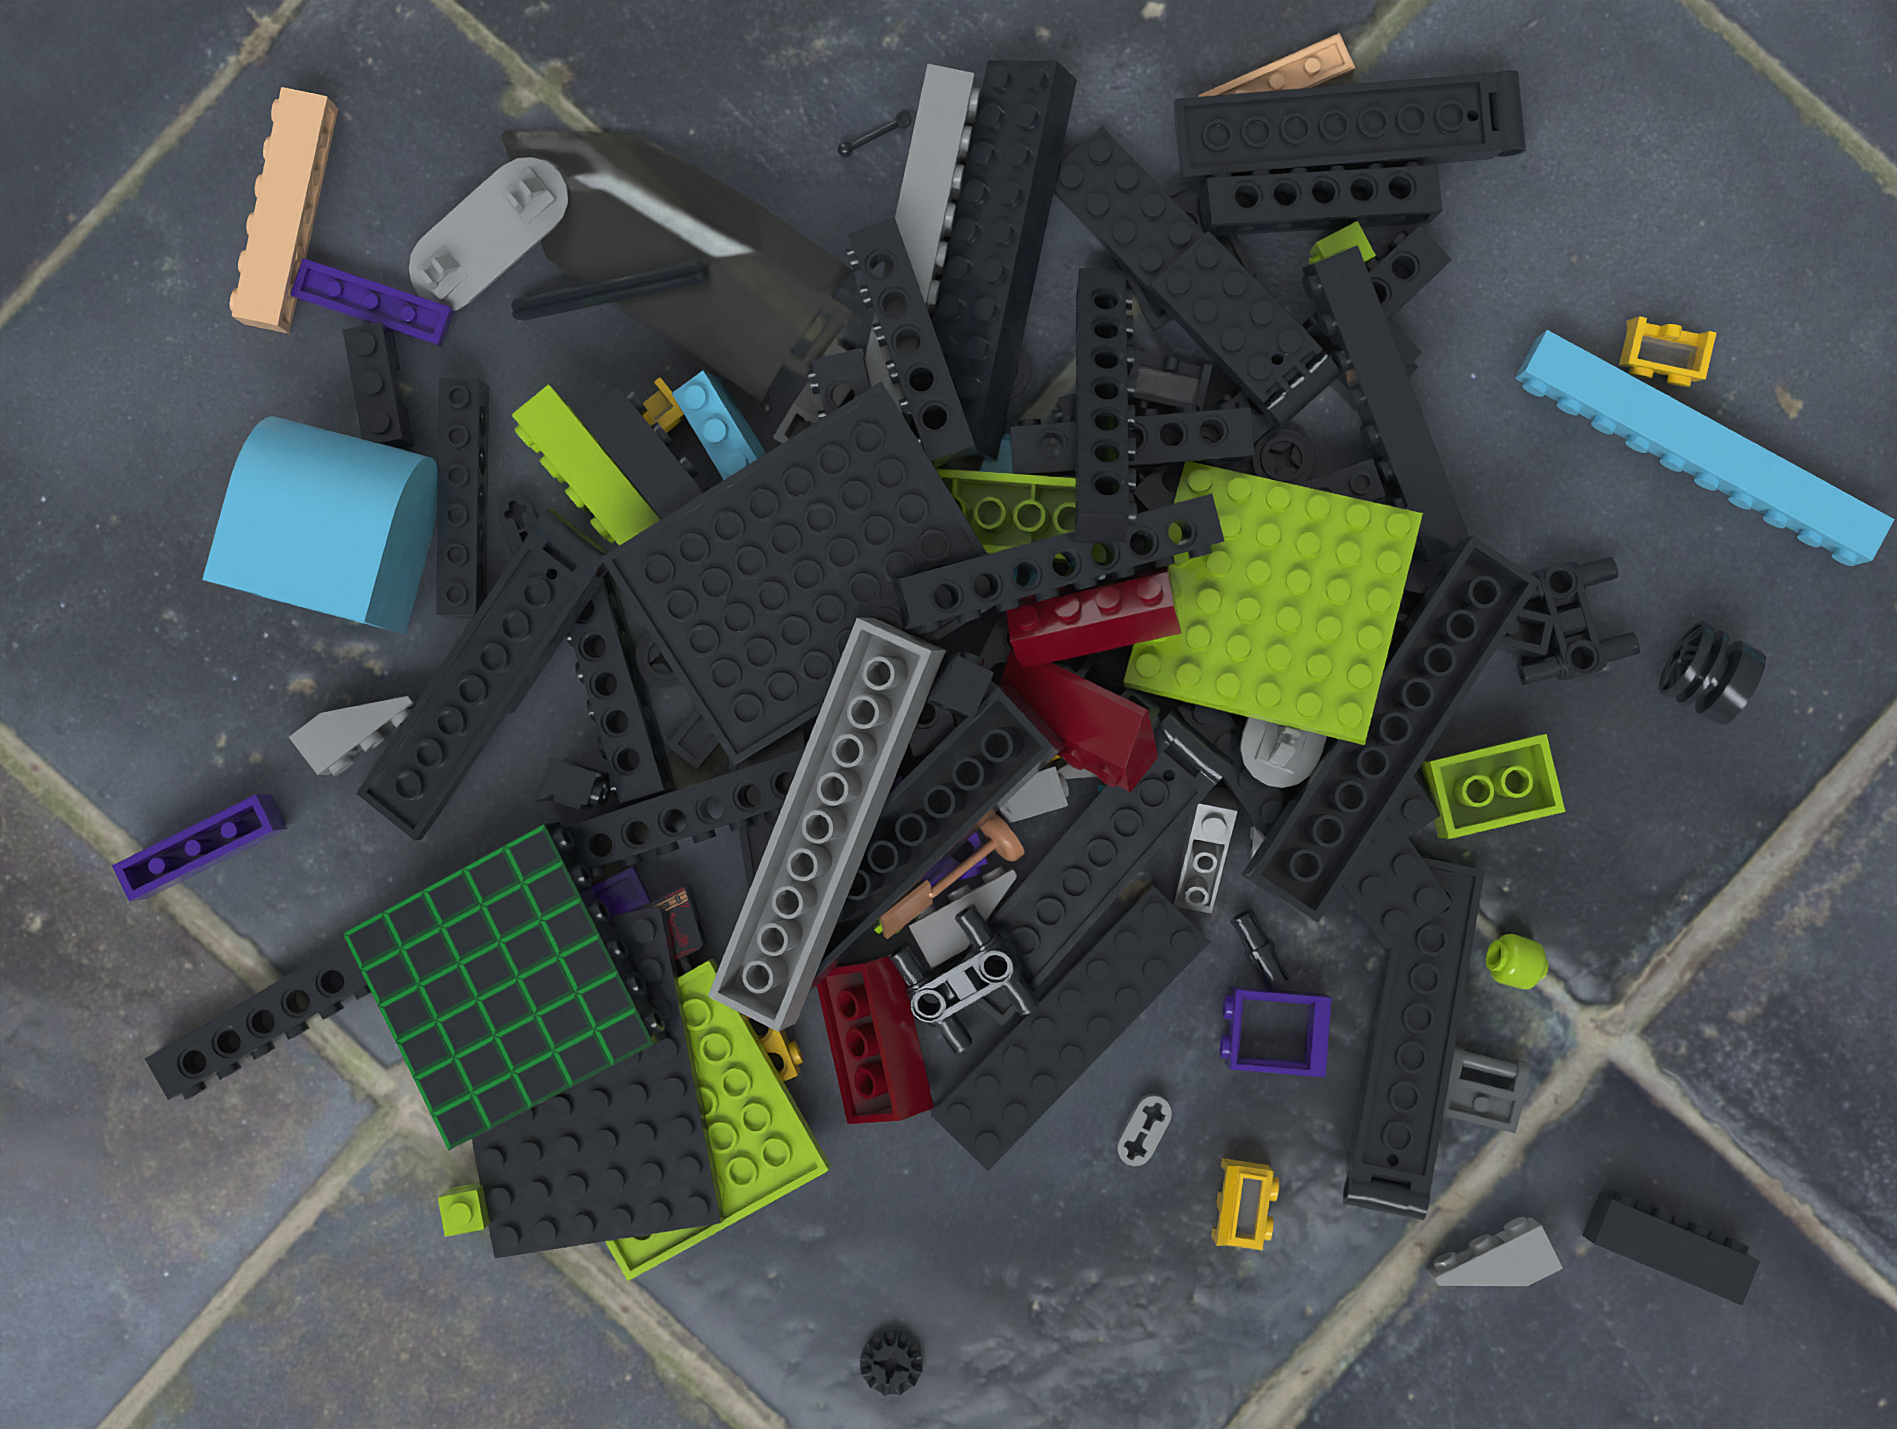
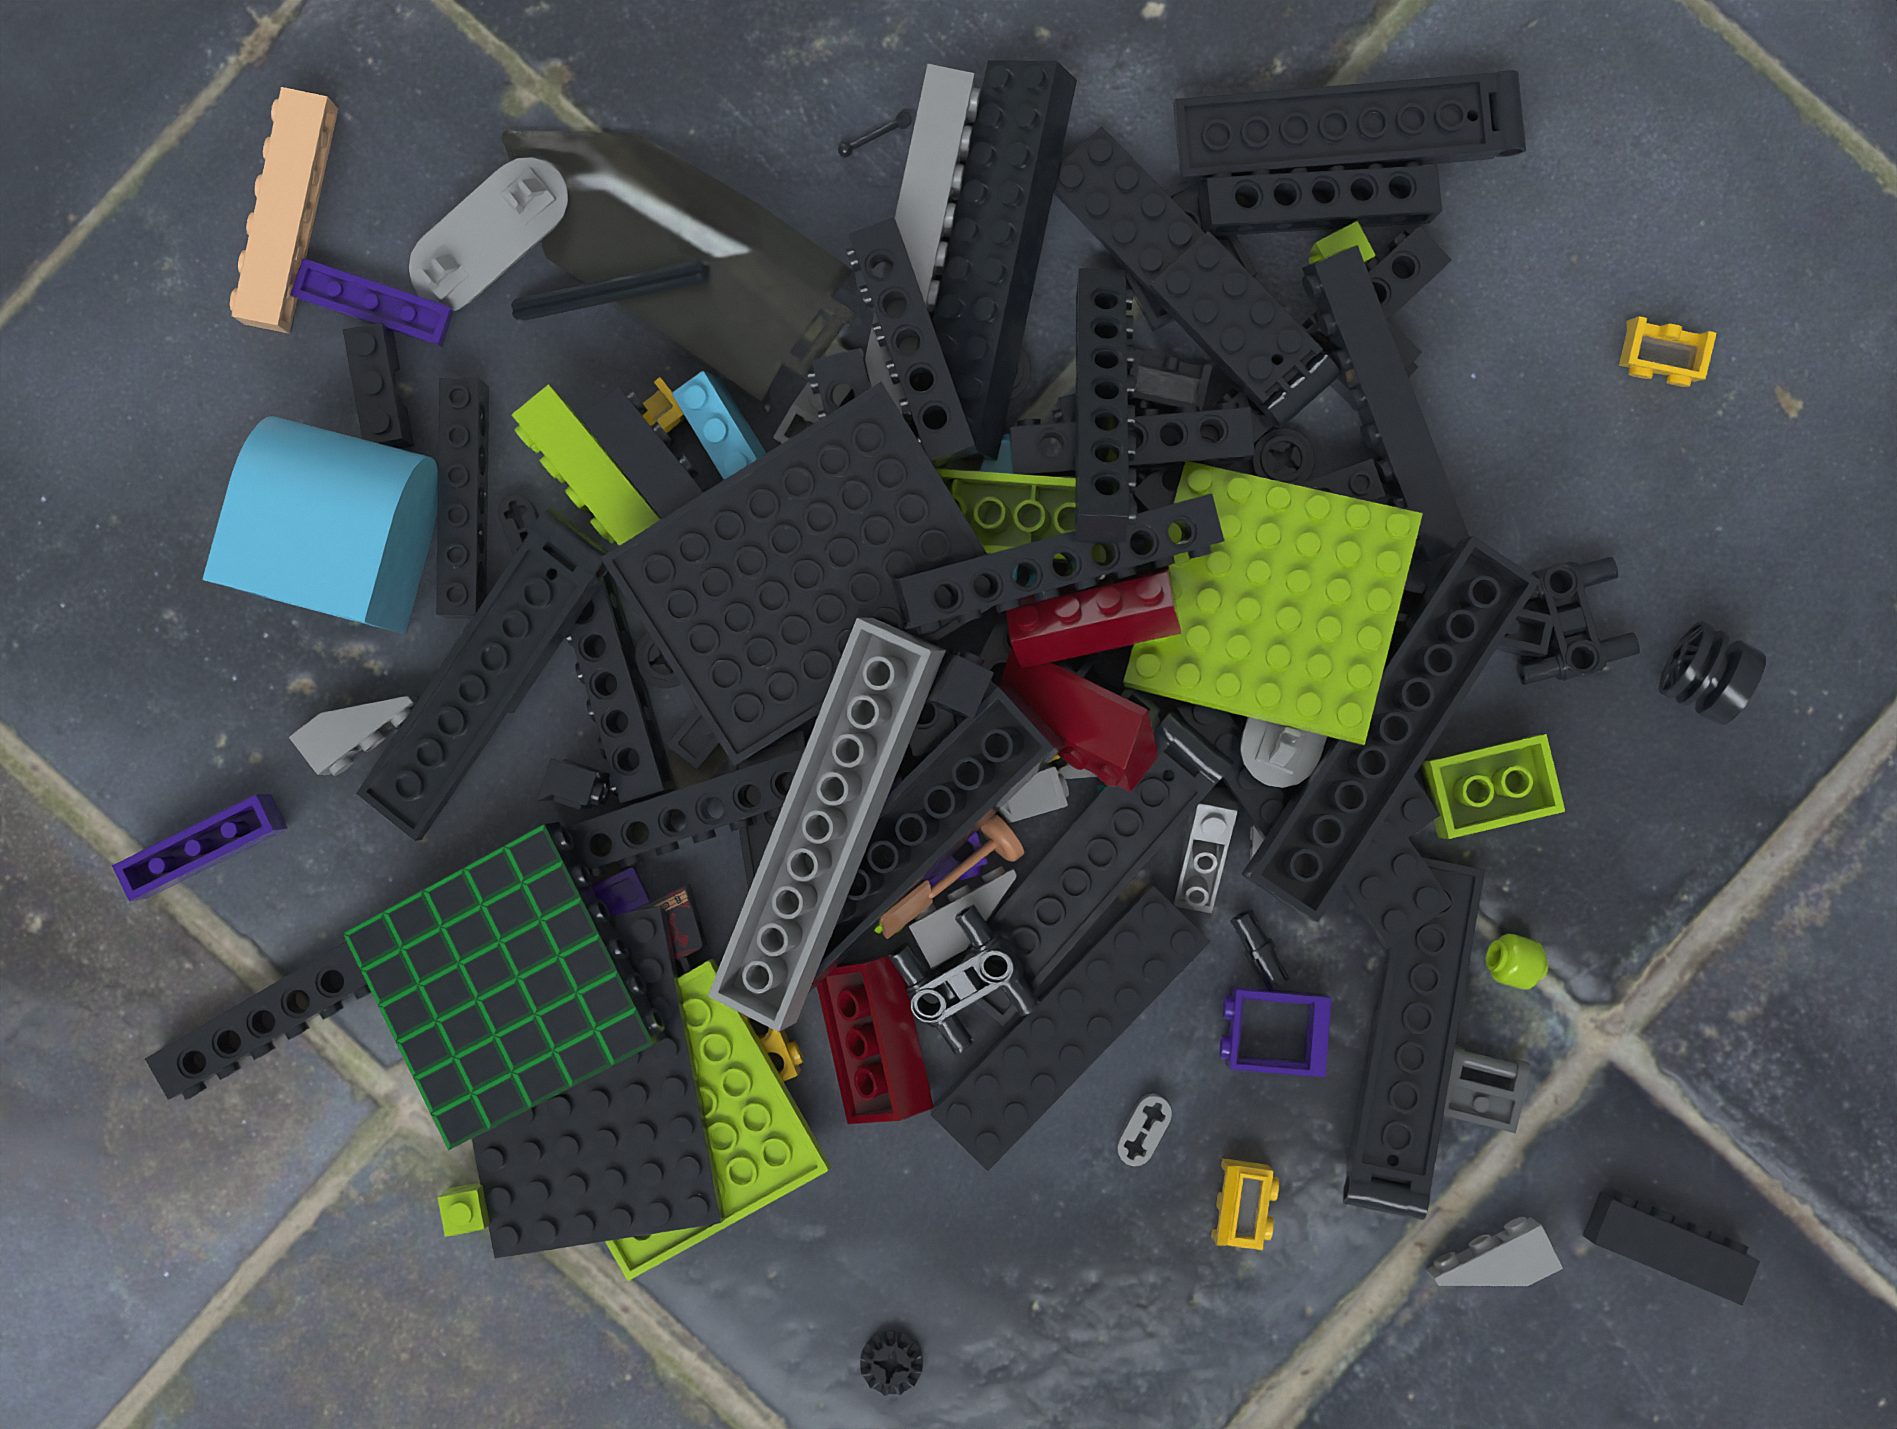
(1303, 69): light nougat tile -> none
(1703, 449): medium azure brick -> none

